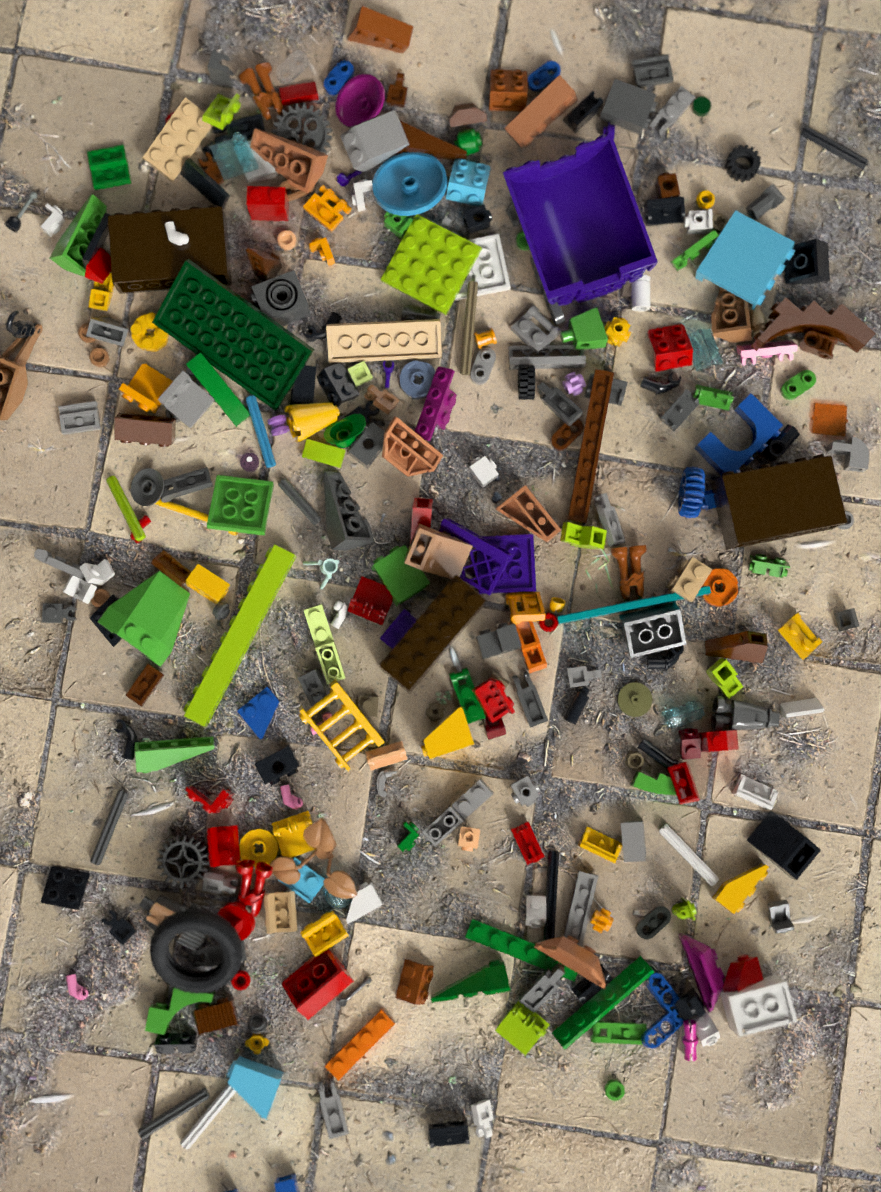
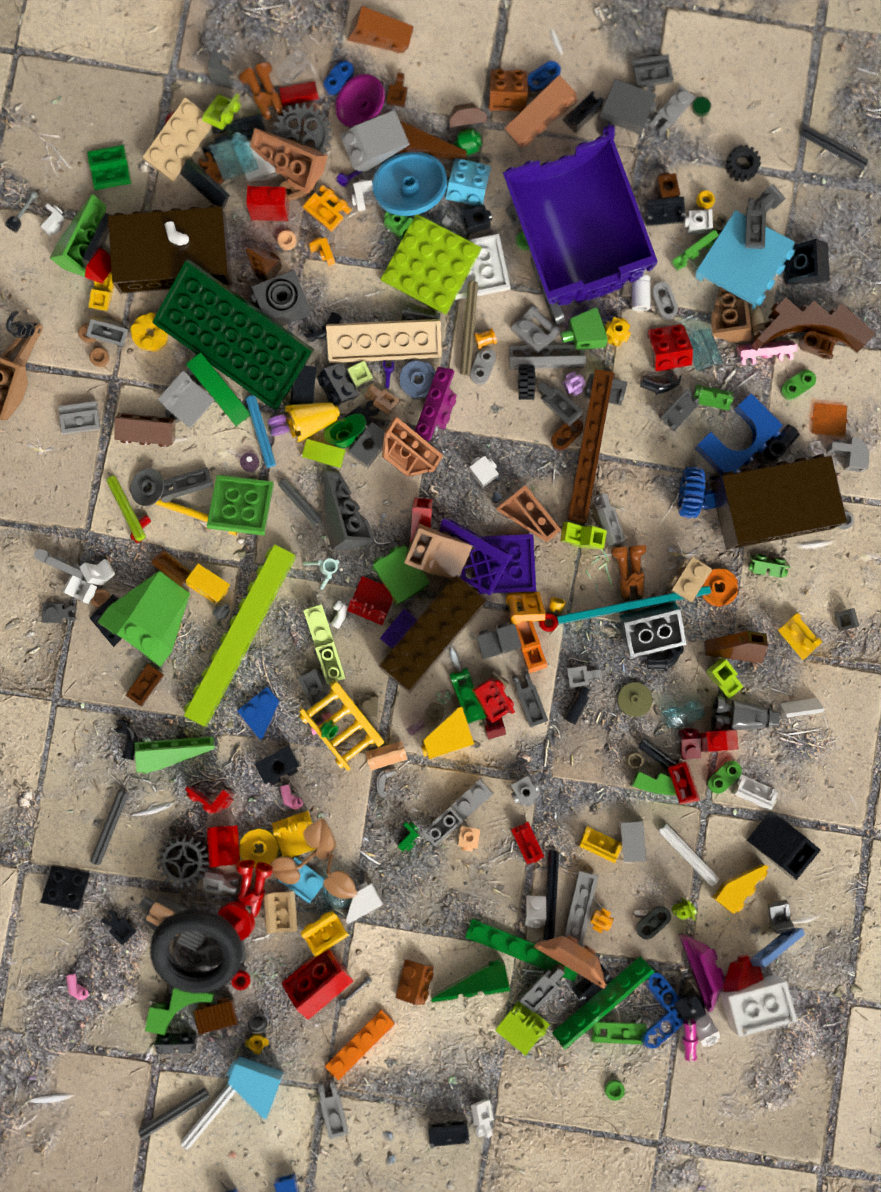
(146, 388): light orange bracket -> none
(328, 729): none -> green plate
(415, 727): none -> tile
(665, 301): none -> light grey plate
(723, 775): none -> bright green plate
(755, 225): none -> dark grey hinge
(776, 947): none -> medium blue tile

